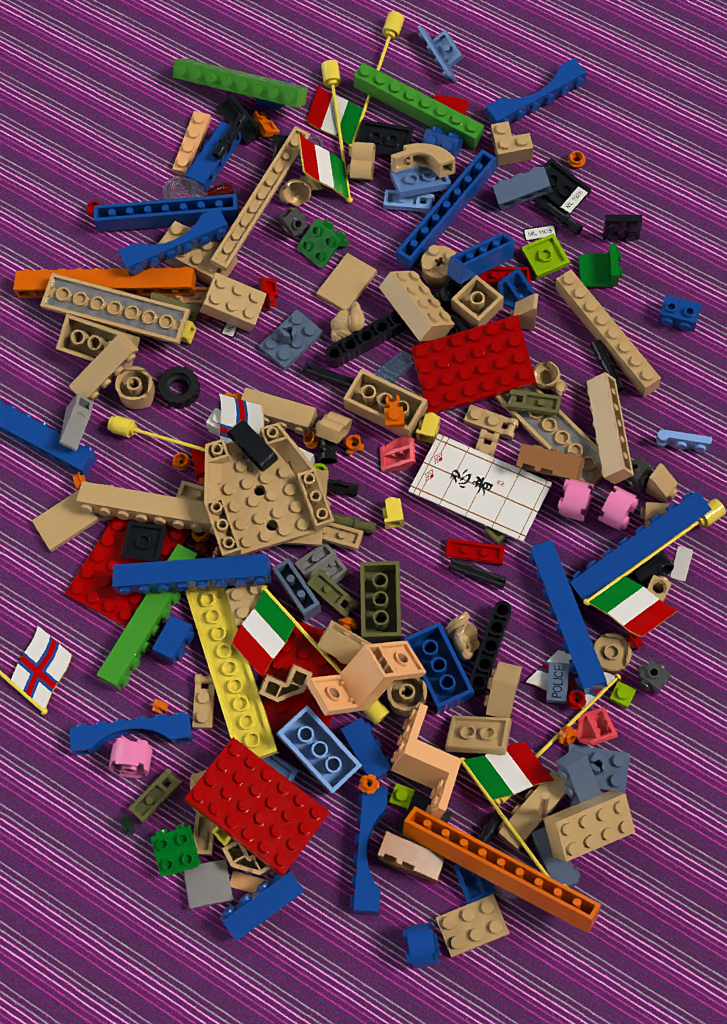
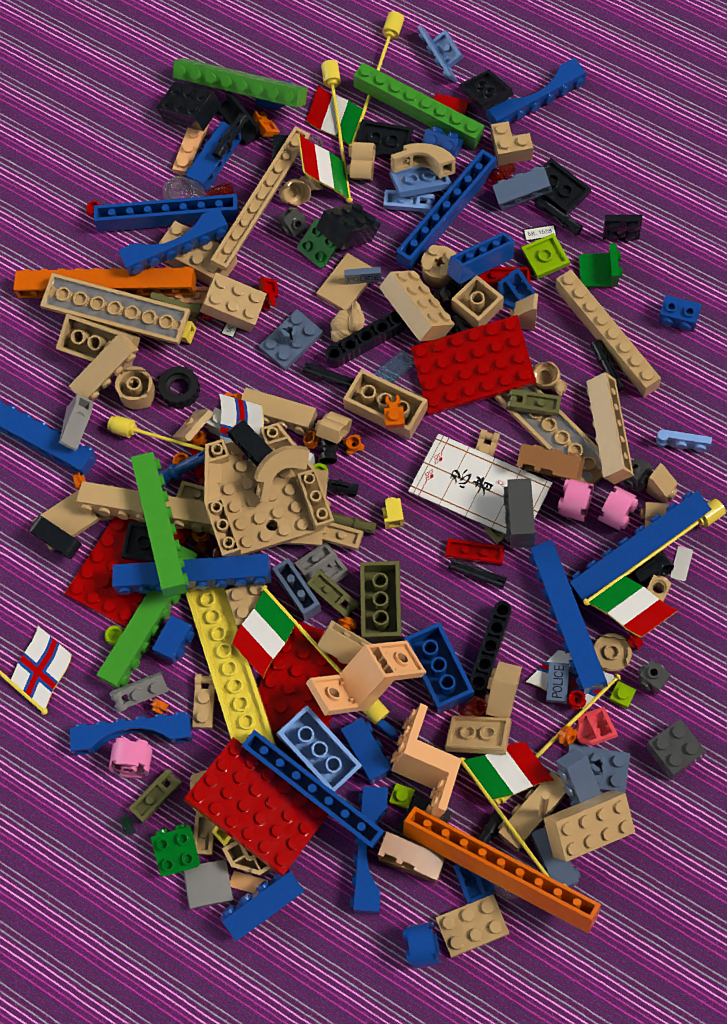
(55, 537): none -> black beam
(112, 634): none -> lime tile
(139, 691): none -> light grey plate
(158, 525): none -> bright green brick
(175, 471): none -> blue pin
(188, 106): none -> black brick
(193, 425): none -> tan plate
(199, 439): none -> orange plate
(277, 460): none -> tan arch
(280, 690): tan brick -> none
(314, 789): none -> blue brick
(348, 225): none -> black brick
(362, 275): none -> sand blue tile
(369, 789): orange plate -> none
(387, 730): none -> blue tile
(398, 454): coral slope -> none
(403, 705): tan brick -> none
(428, 428): light yellow brick -> none
(463, 636): tan hair -> none
(474, 707): none -> clear red cone
(486, 90): none -> black plate
(491, 421): tan plate -> none
(502, 172): none -> clear red cone
(519, 513): none -> dark grey brick
(574, 199): white sticker -> none
(576, 155): orange plate -> none
(675, 749): none -> dark grey brick

